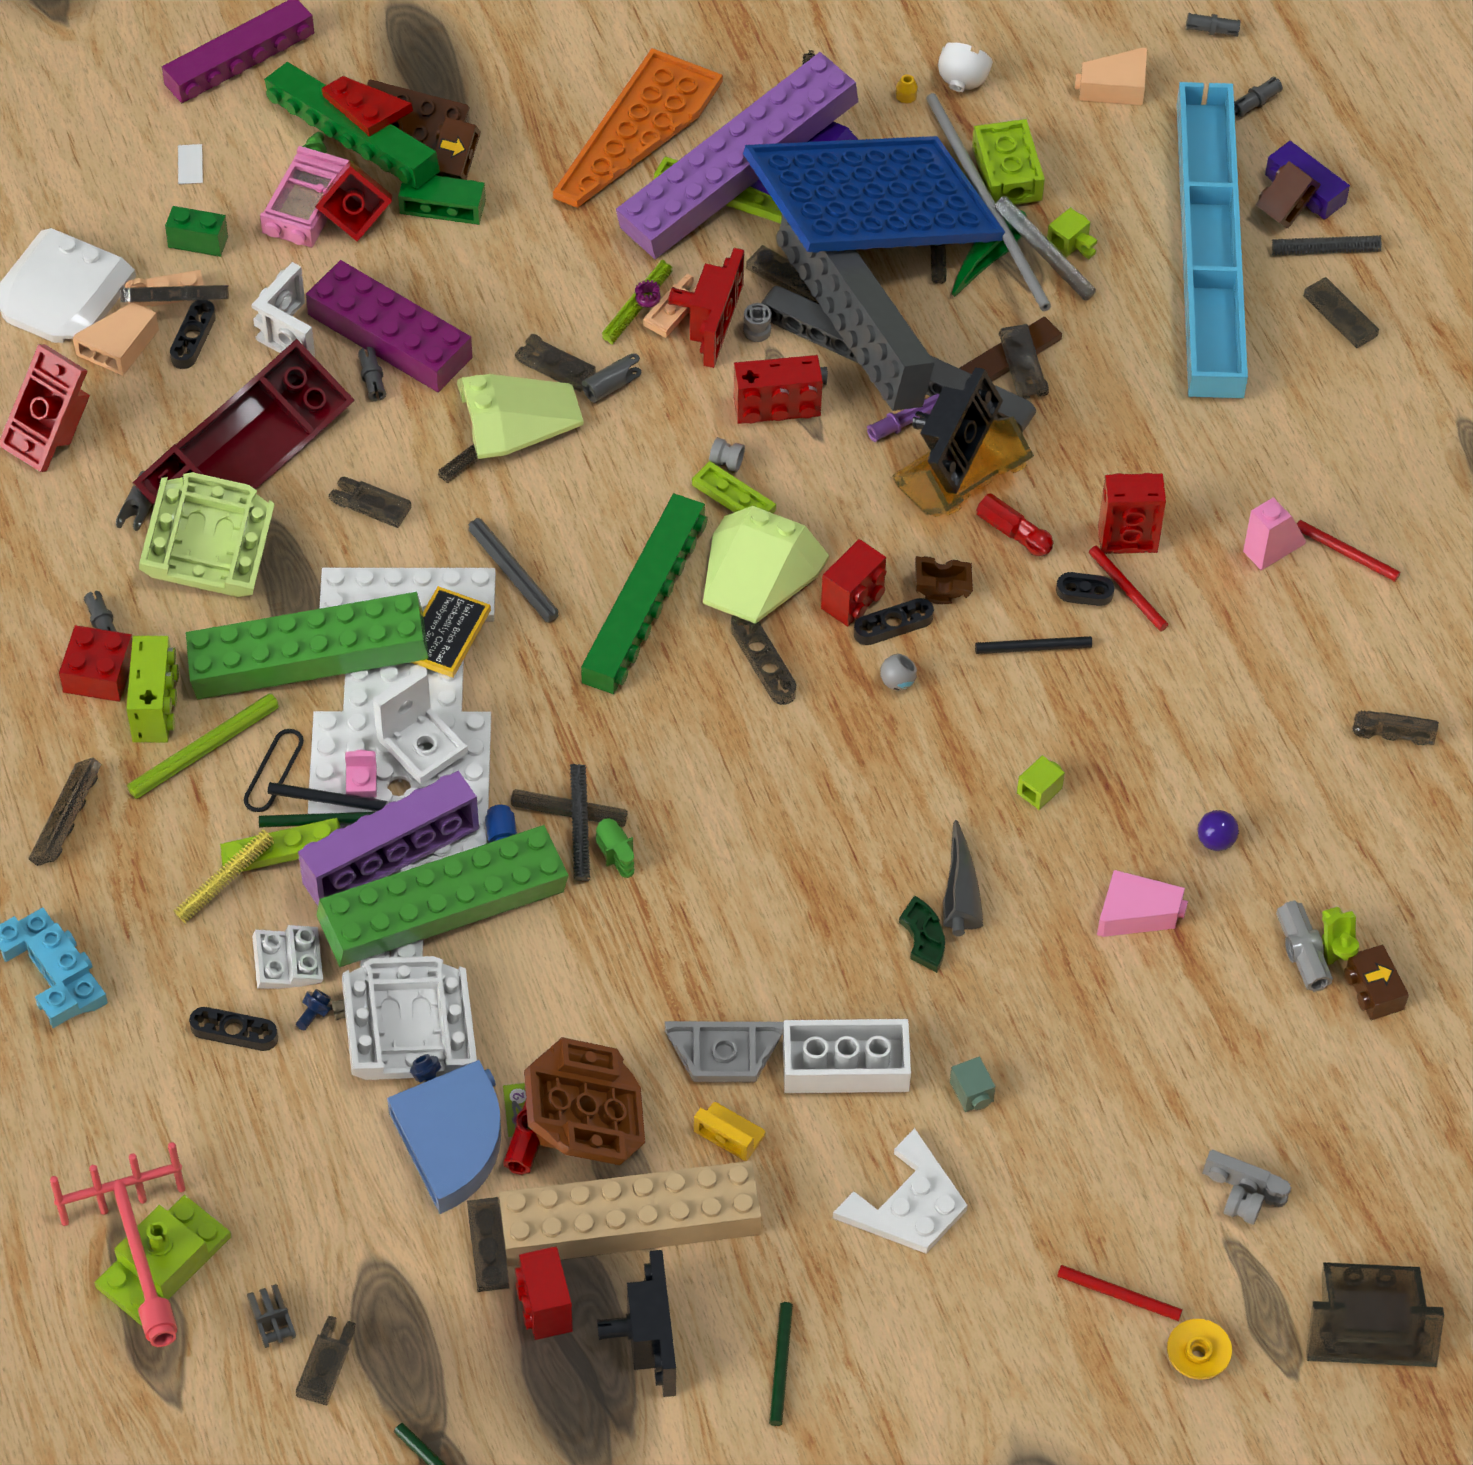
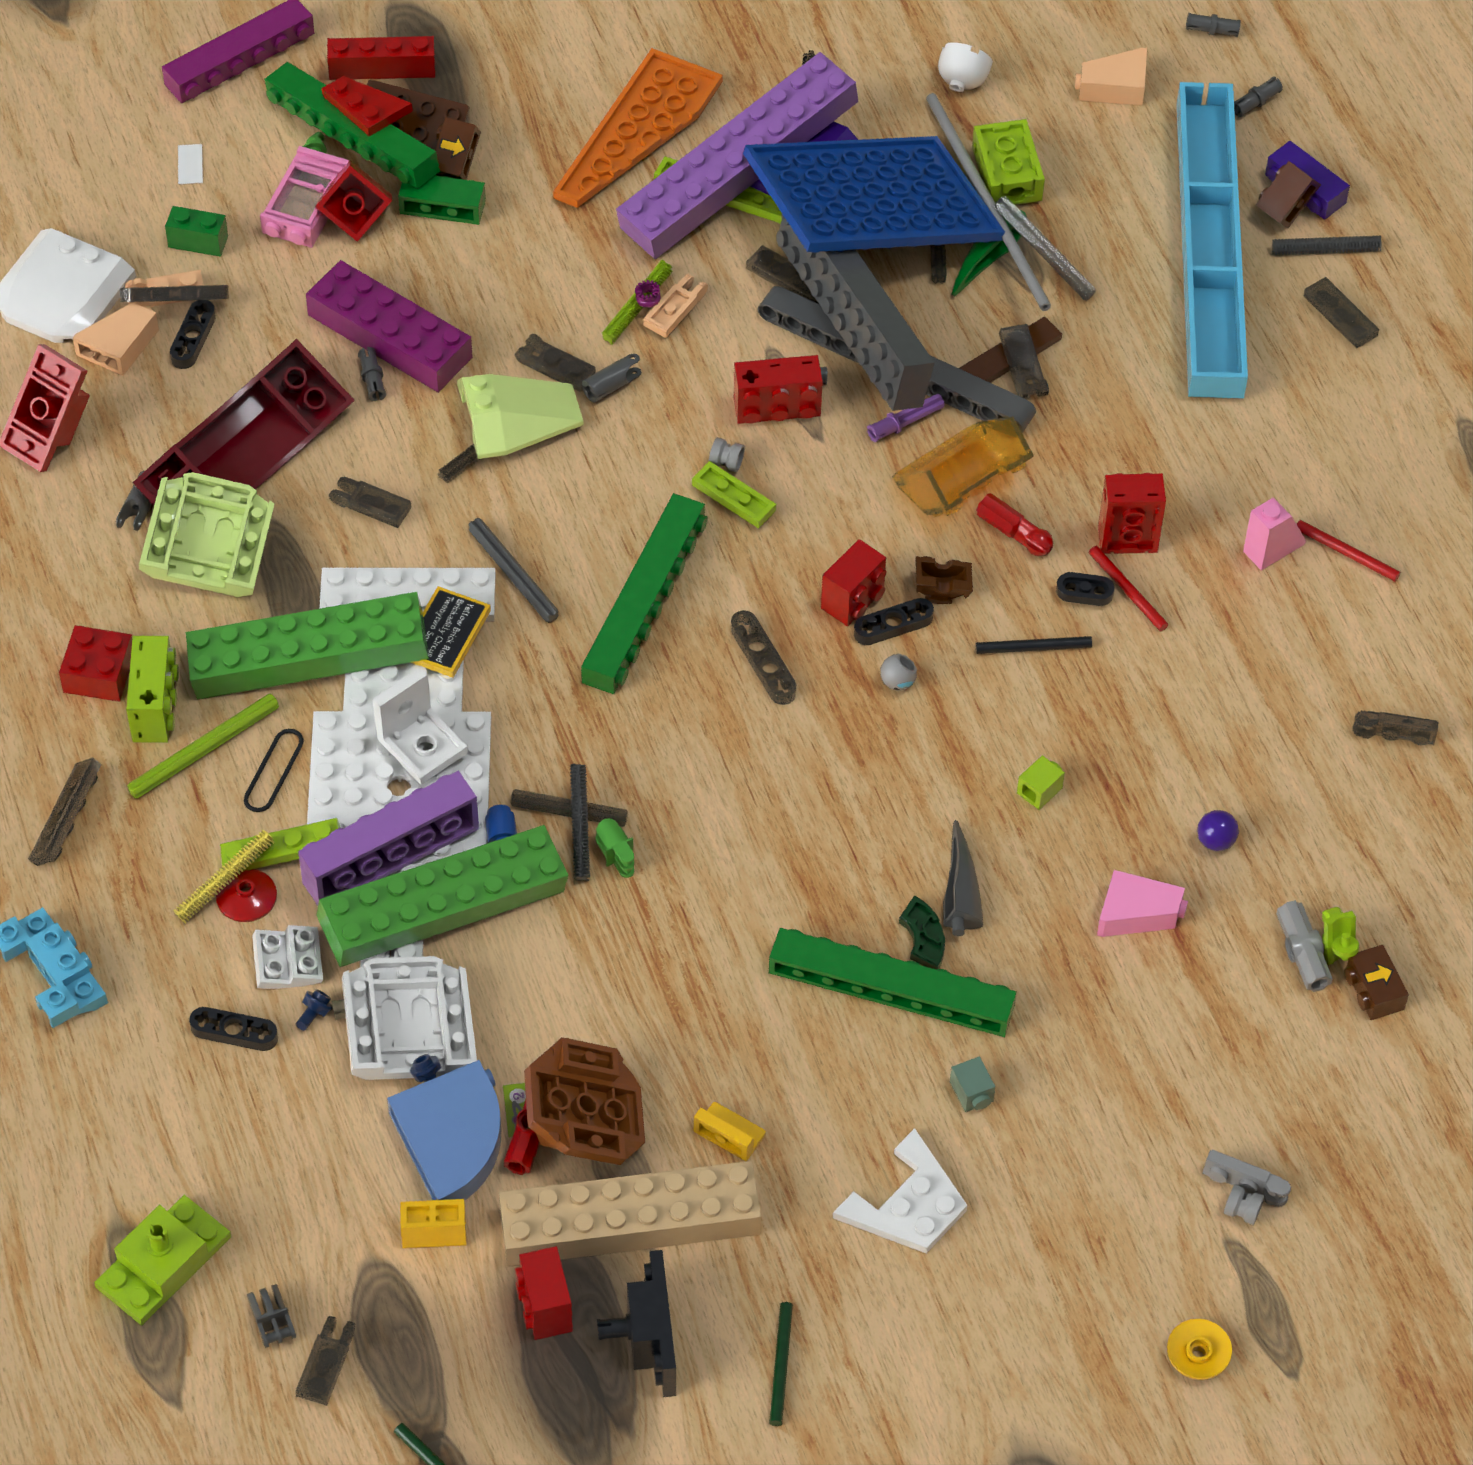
(100, 616): dark grey pin -> none
(155, 1311): coral piece -> none
(251, 904): none -> red dish
(276, 311): white bracket -> none
(304, 819): dark green bar -> none
(326, 797): black bar -> none
(361, 773): bright pink bracket -> none
(381, 57): none -> red brick
(433, 1223): none -> yellow hinge
(488, 1244): clear smoke plate -> none
(712, 304): red brick -> none
(724, 1048): light grey wing -> none
(757, 322): light grey wheel -> none
(759, 563): yellowish green wedge -> none
(846, 1056): white brick -> none
(892, 981): none -> green brick
(906, 89): yellow hose -> none
(958, 427): black brick -> none
(1070, 233): lime brick -> none
(1120, 1293): red bar -> none
(1374, 1317): clear smoke windscreen -> none

